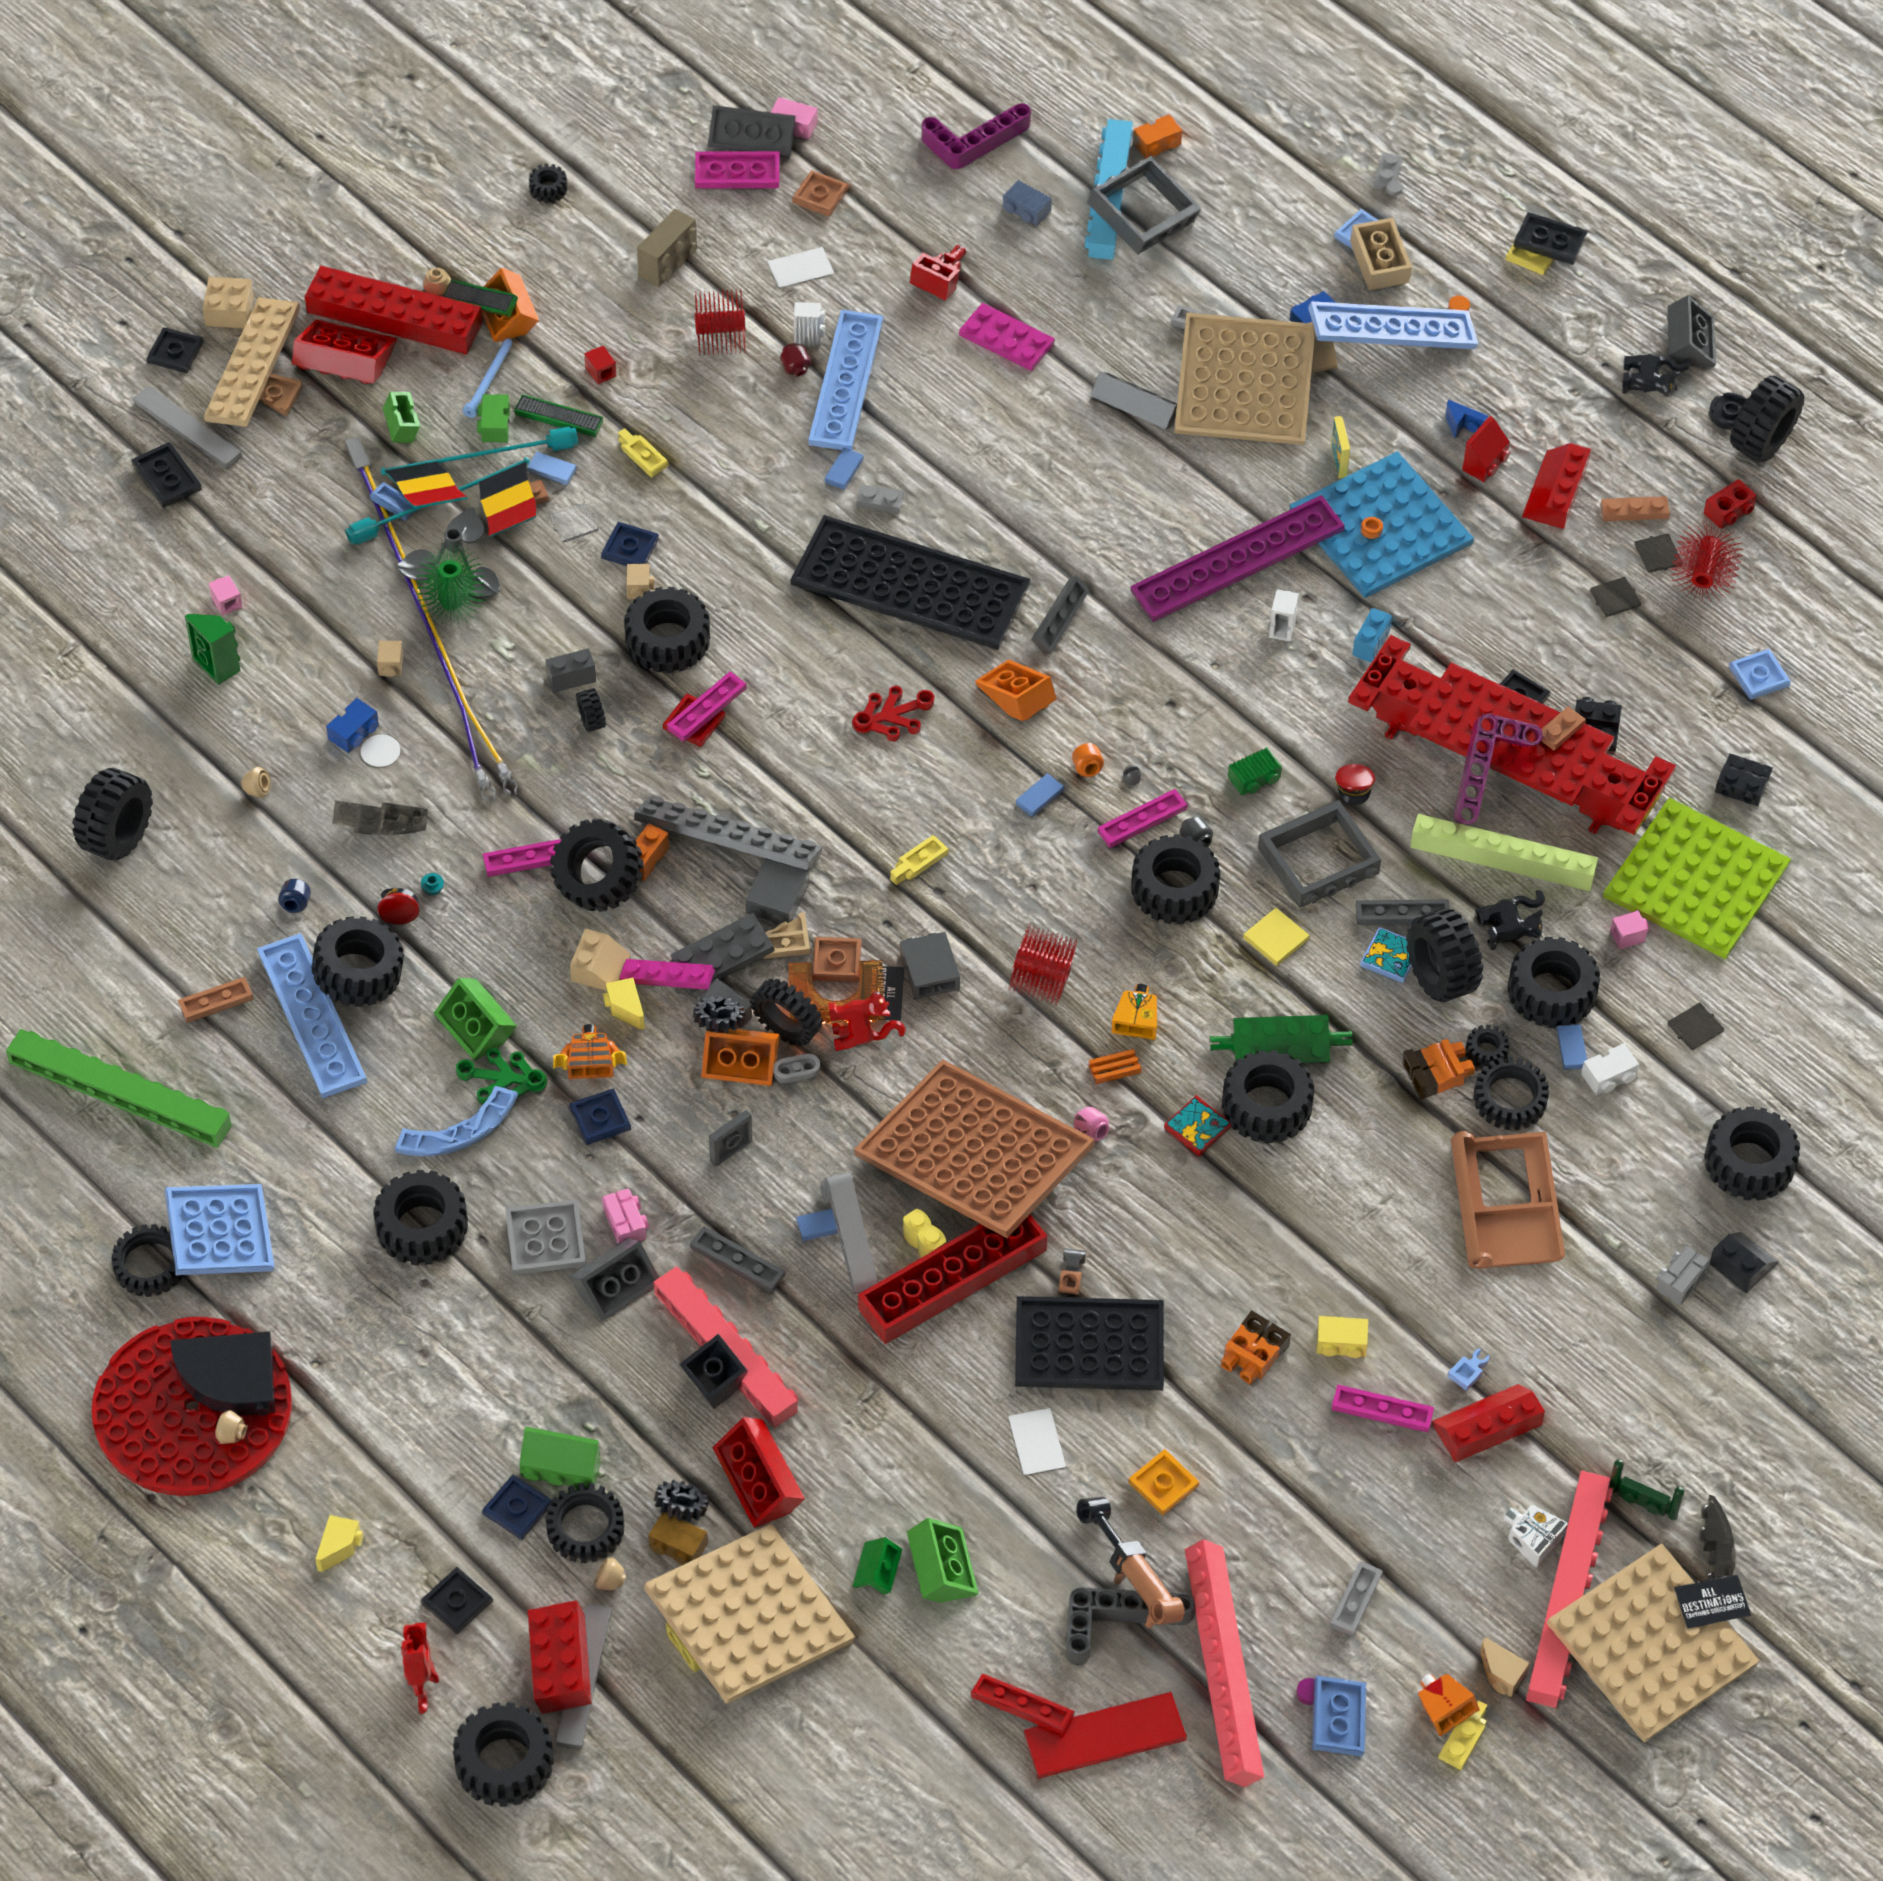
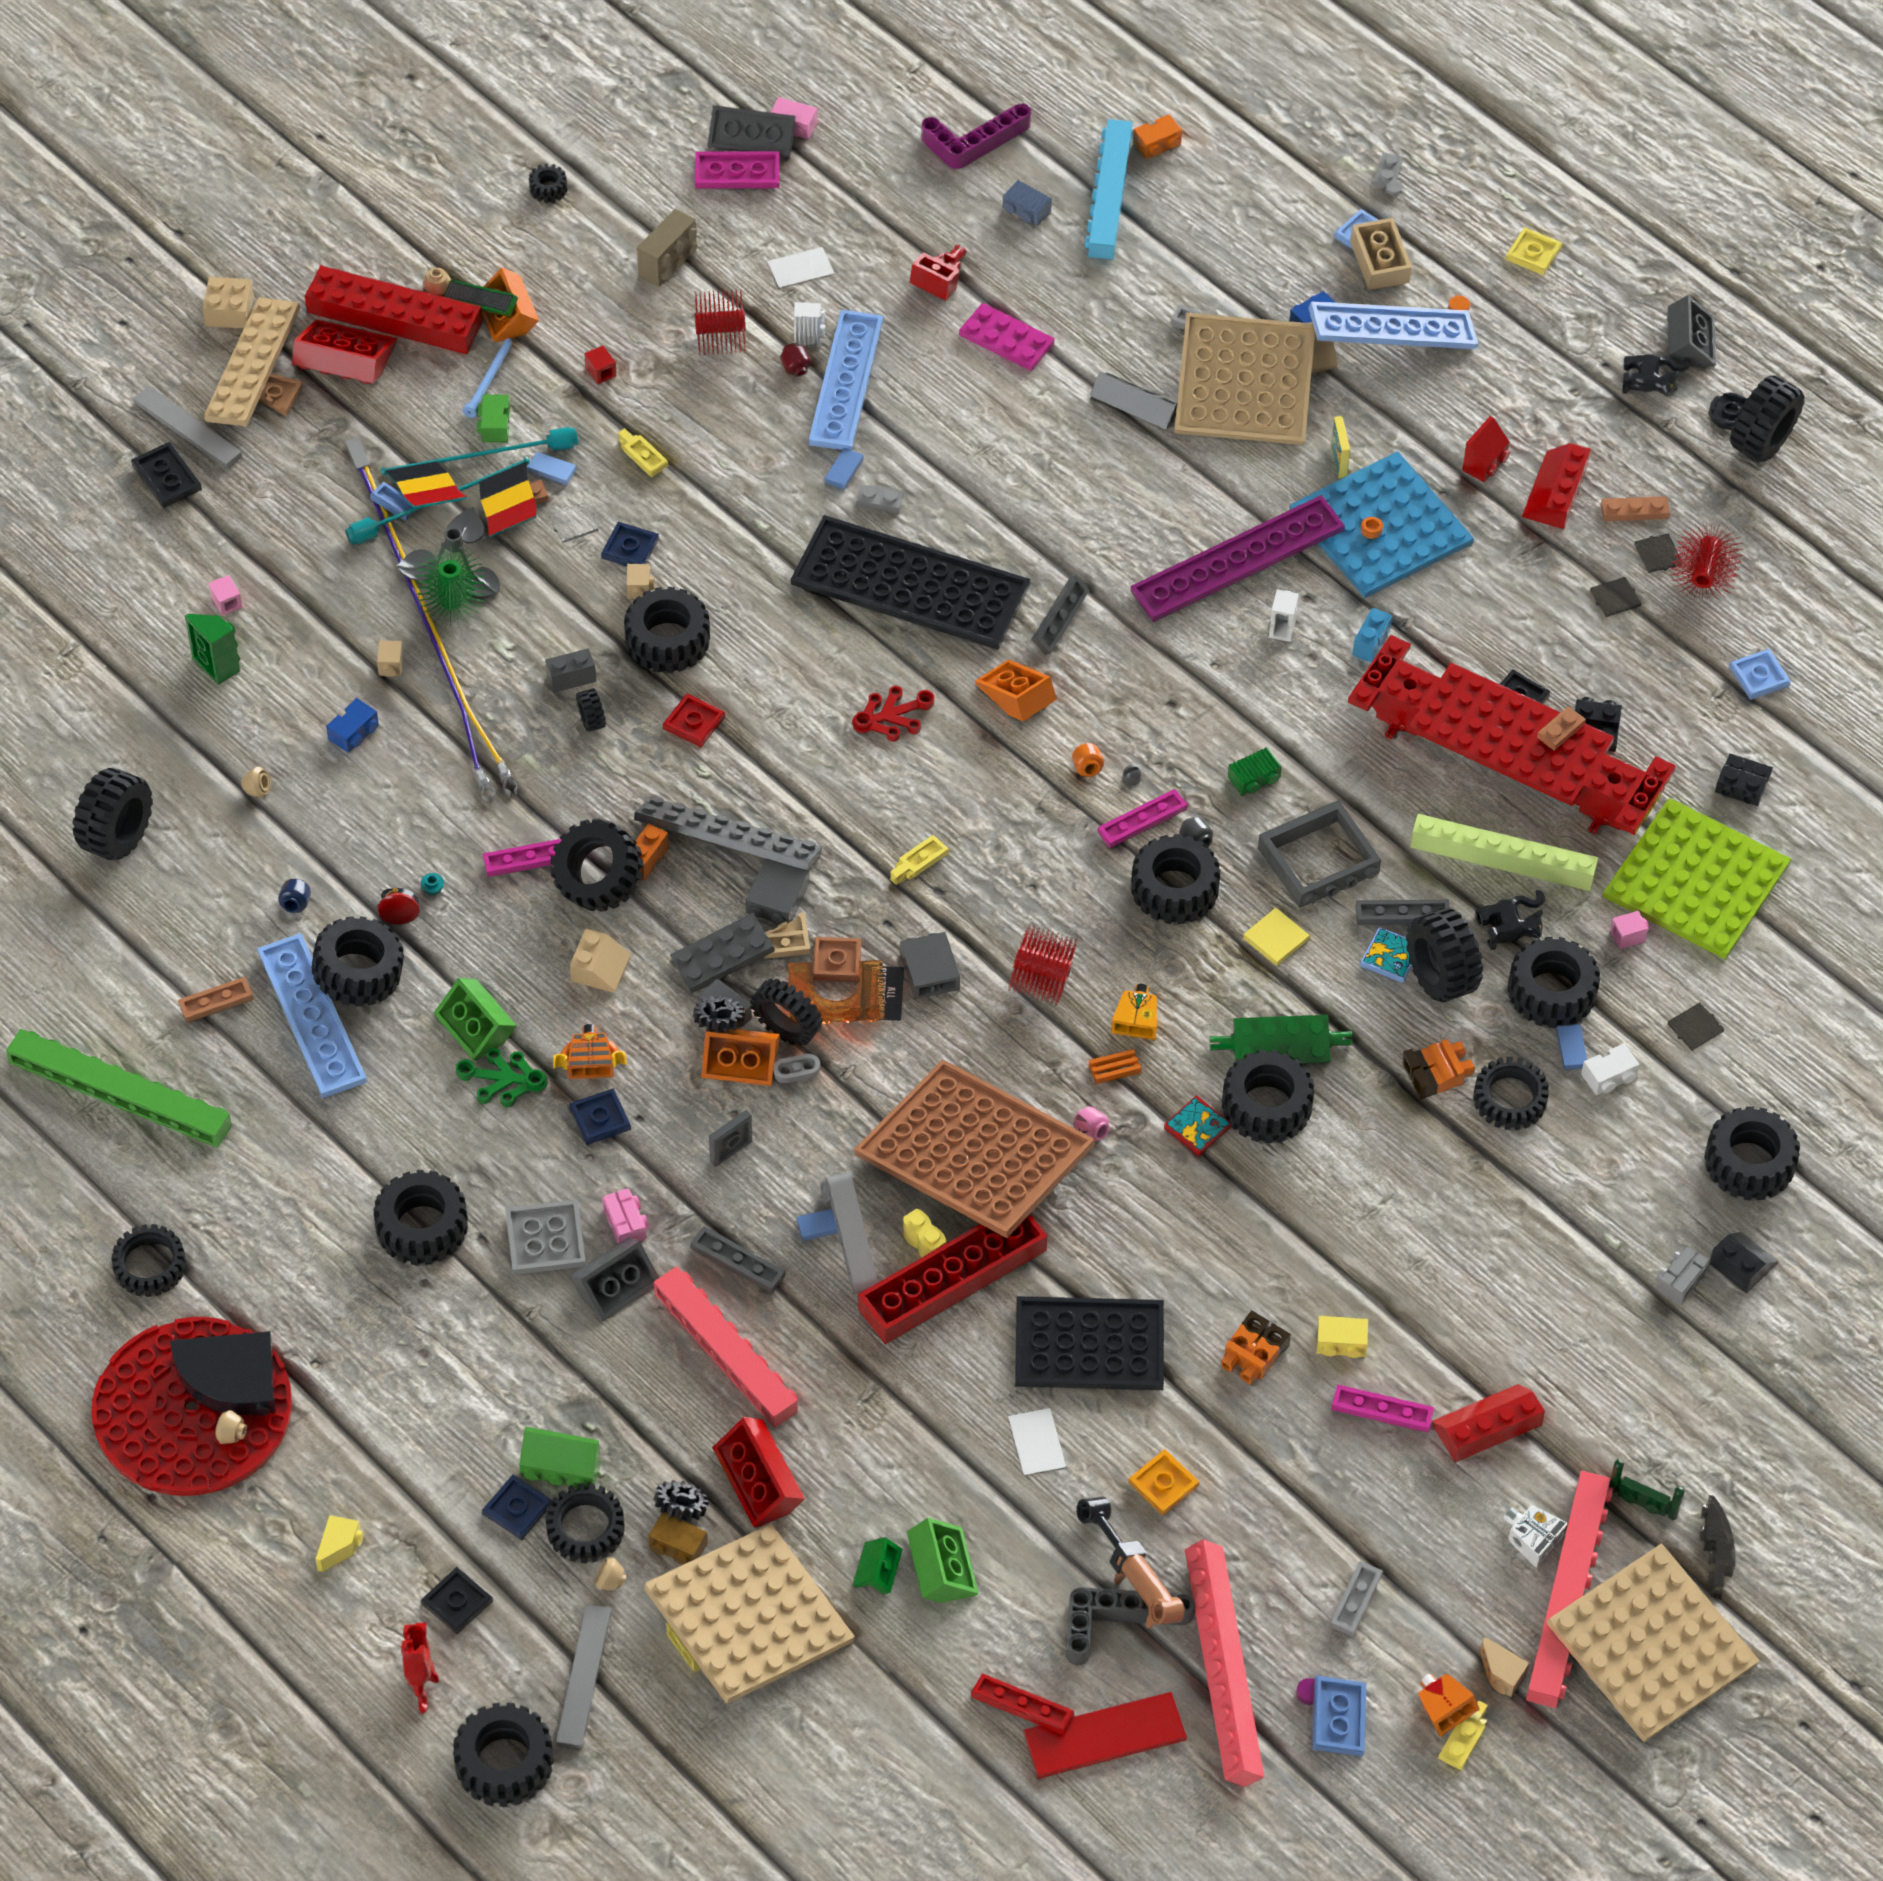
(175, 350): black tile -> none
(218, 1229): light blue tile -> none
(380, 750): white sticker -> none
(383, 820): clear smoke slope -> none
(400, 417): bright green brick -> none
(462, 1134): light blue tile -> none
(558, 415): tile -> none
(559, 1657): red brick -> none
(624, 1002): light yellow slope -> none
(668, 973): dark pink plate -> none
(706, 706): dark pink plate -> none
(715, 1370): black slope -> none
(820, 193): nougat tile -> none
(859, 1026): red animal -> none
(1039, 795): medium blue tile -> none
(1071, 1278): leg -> none
(1165, 184): dark grey window -> none
(1354, 783): red piece -> none
(1461, 417): blue slope -> none
(1467, 1371): light blue plate -> none
(1483, 759): magenta beam -> none
(1490, 1036): black tyre -> none
(1508, 1232): nougat piece -> none
(1550, 238): black plate -> none
(1712, 1601): black sticker -> none
(1730, 504): red brick -> none

